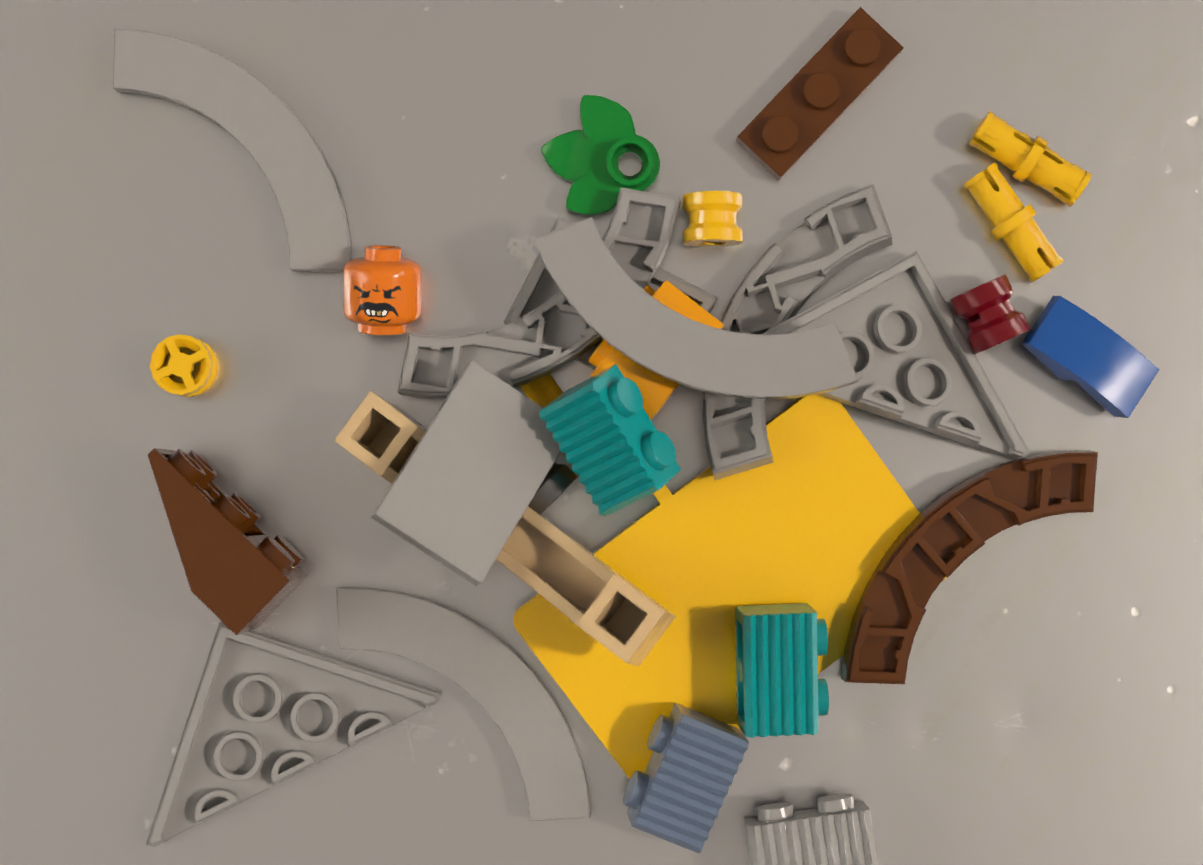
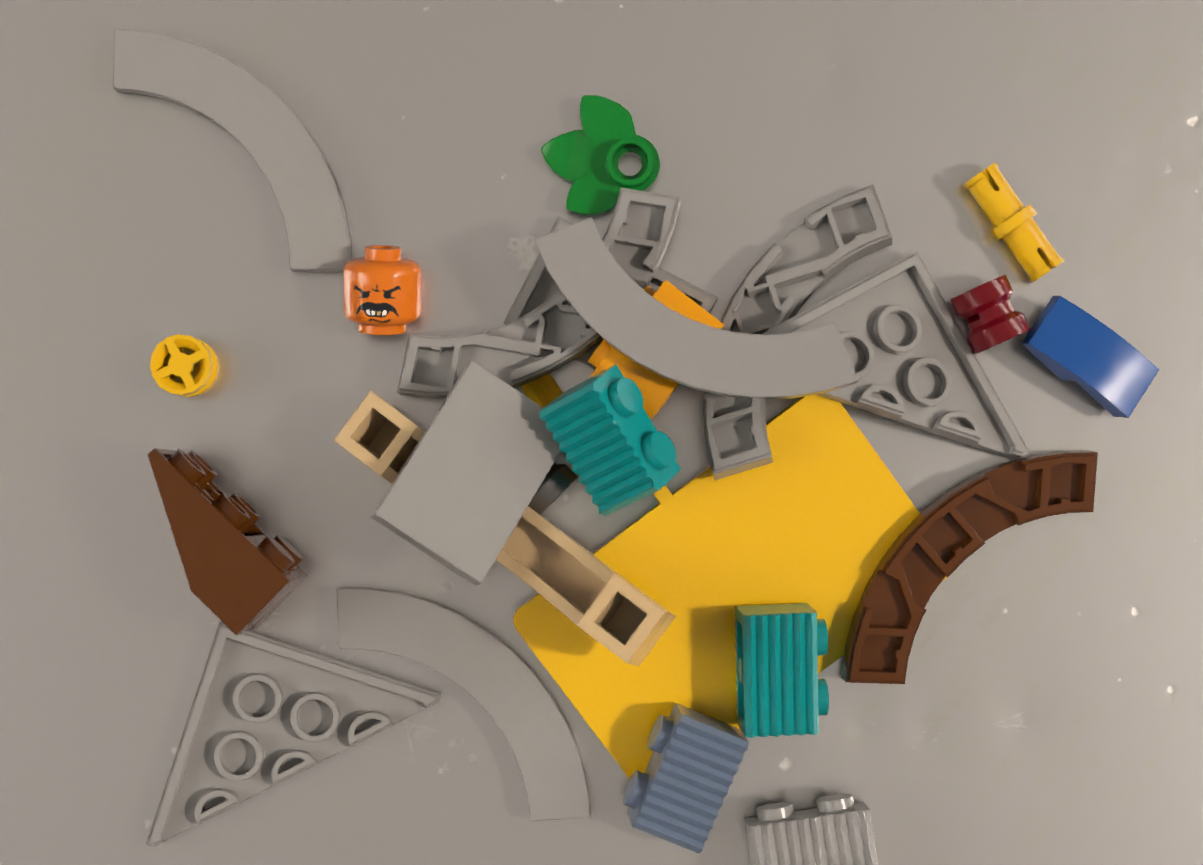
(712, 218): yellow wheel -> none
(819, 94): reddish brown plate -> none
(1030, 159): yellow pin -> none

